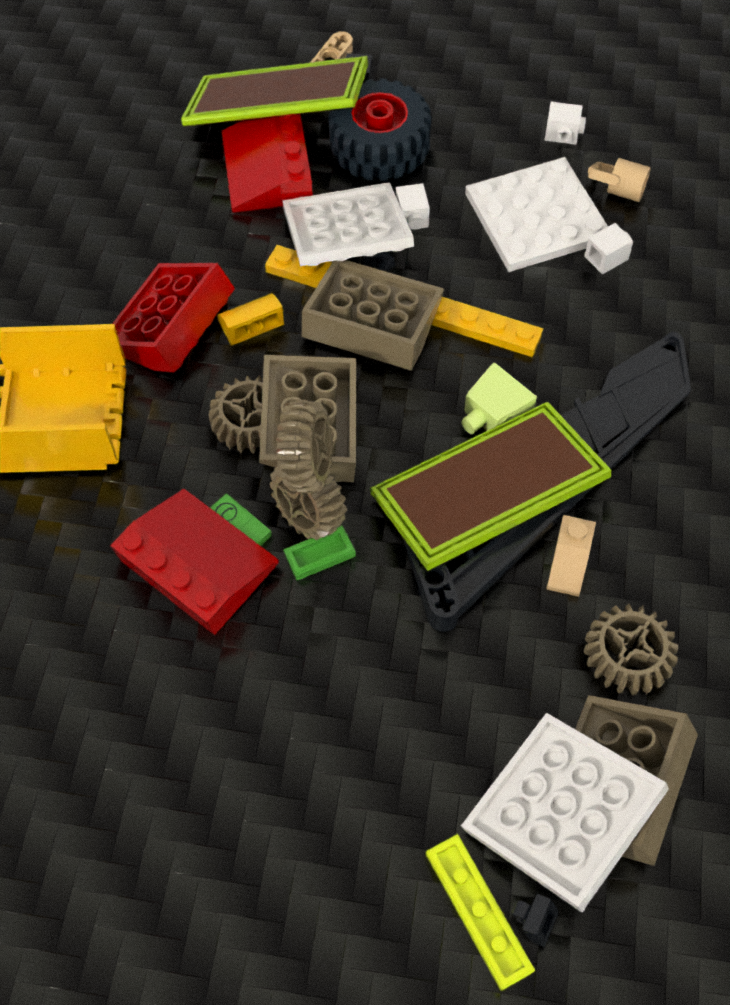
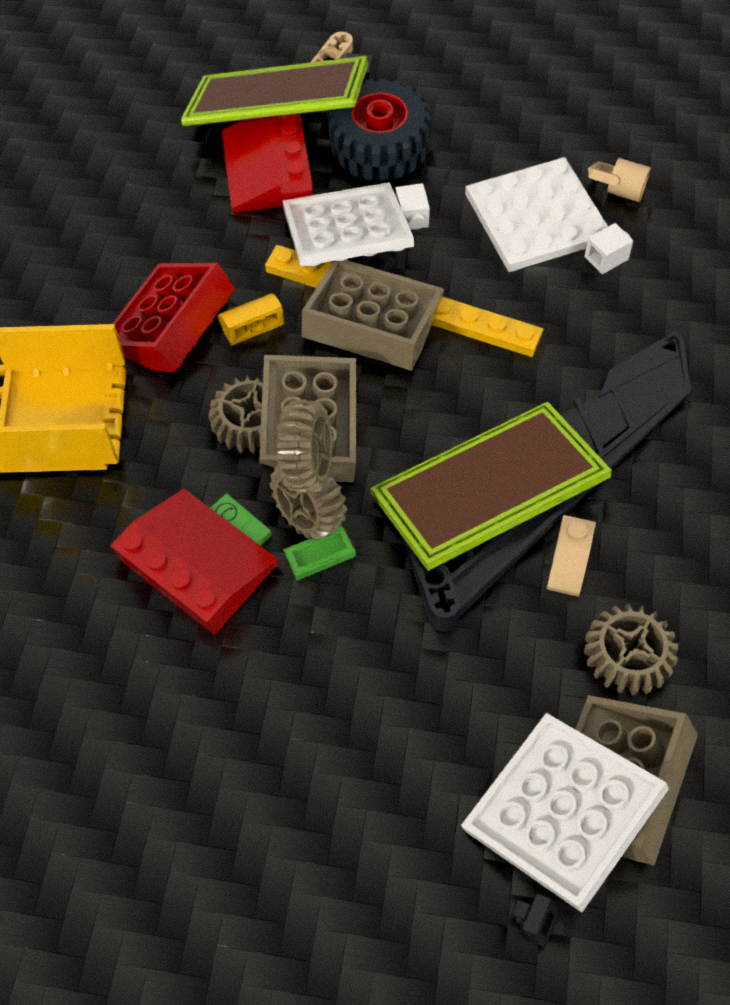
(480, 912): neon yellow tile -> none
(495, 400): yellowish green torso -> none
(564, 123): white brick -> none

